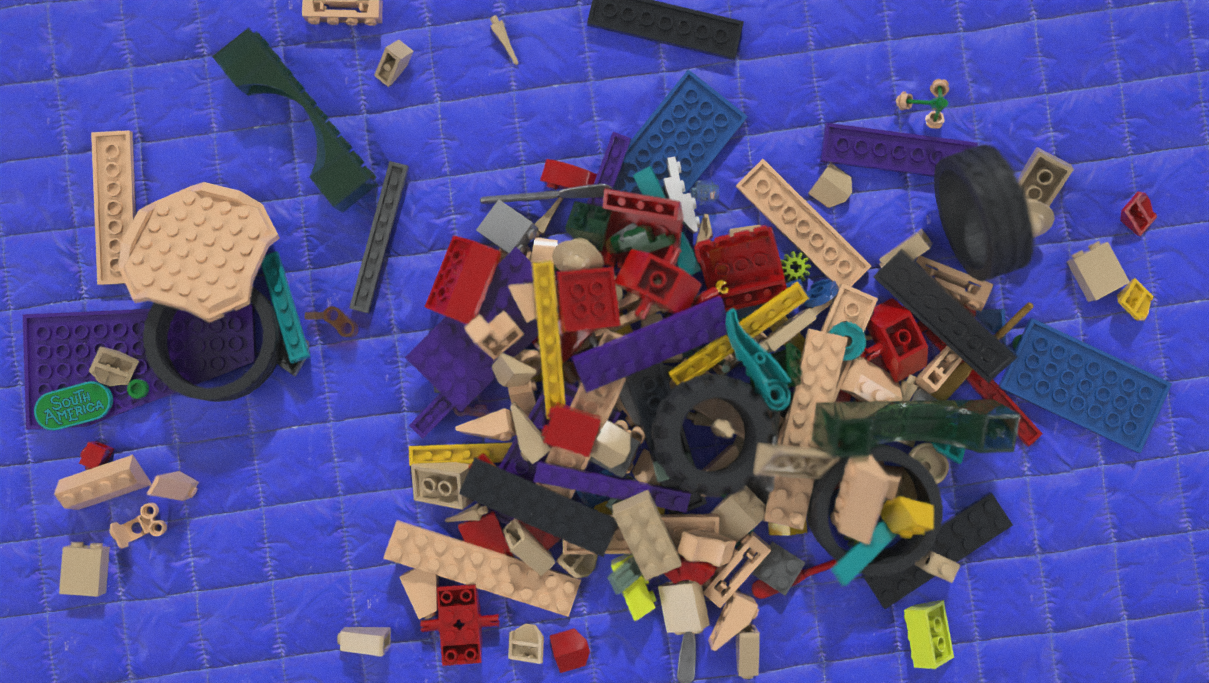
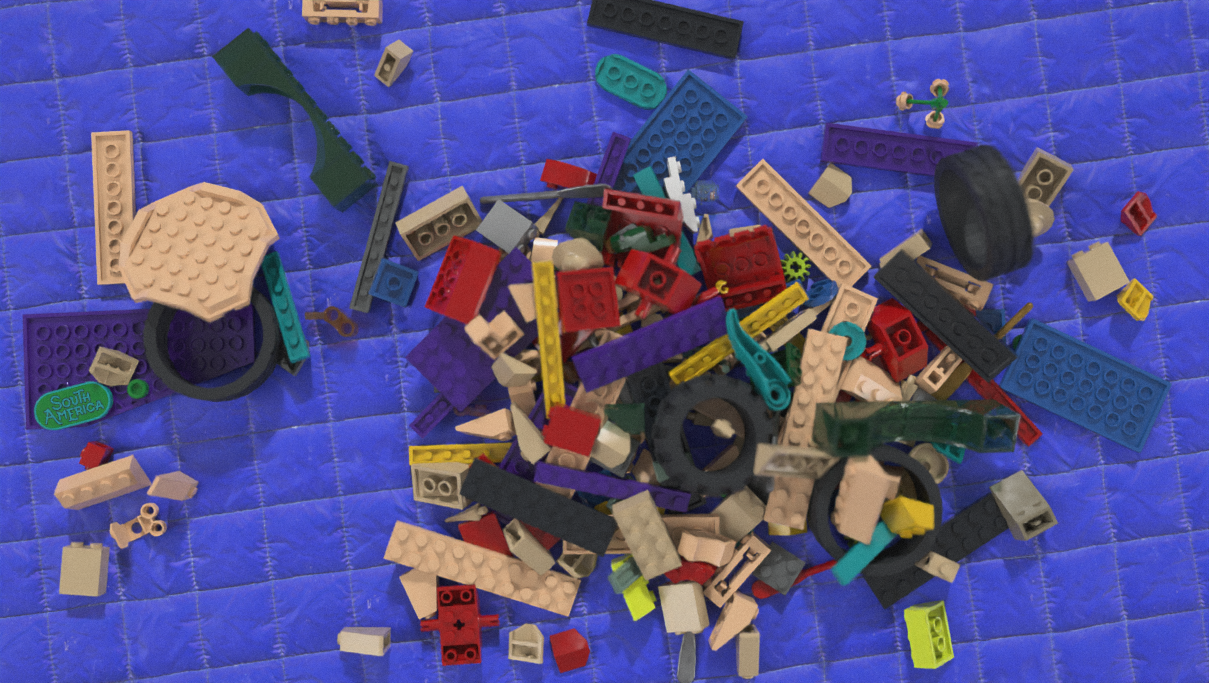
(393, 282): none -> blue plate
(437, 222): none -> tan slope
(499, 30): tan piece -> none
(627, 416): none -> clear green slope
(630, 81): none -> teal tile
(1022, 506): none -> dark tan slope

